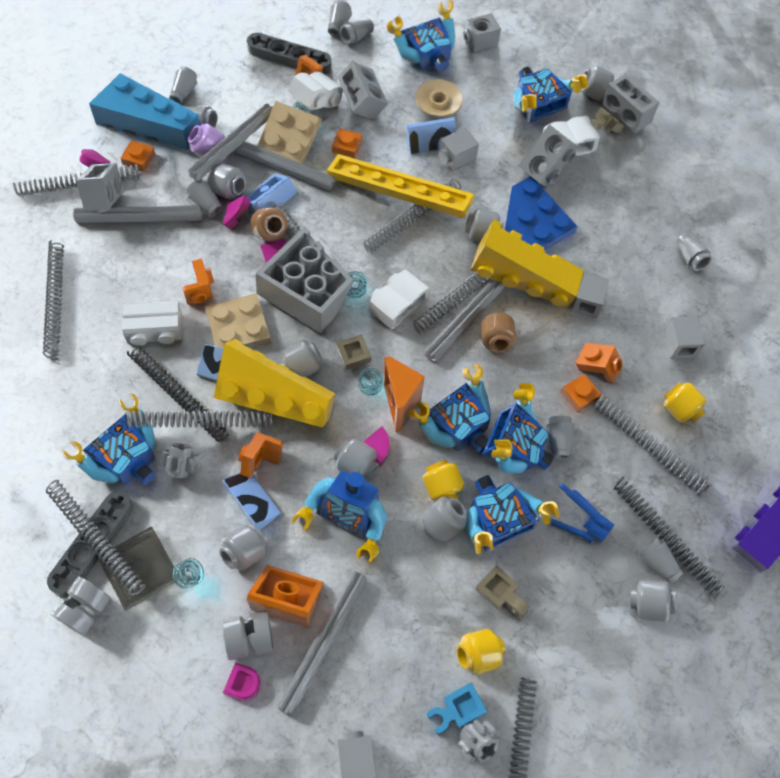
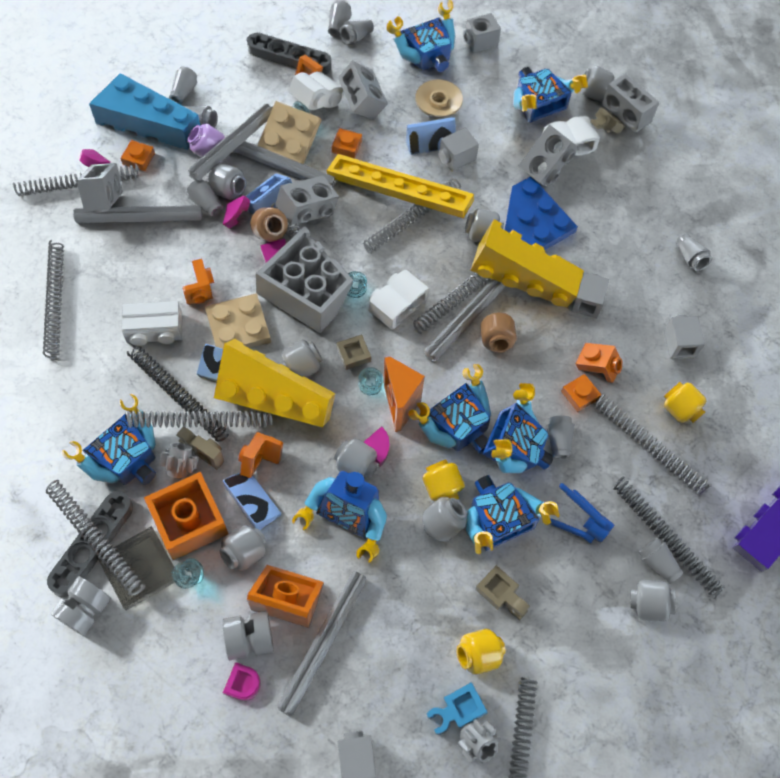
(186, 516): none -> orange brick
(206, 450): none -> dark tan plate
(307, 200): none -> light grey brick

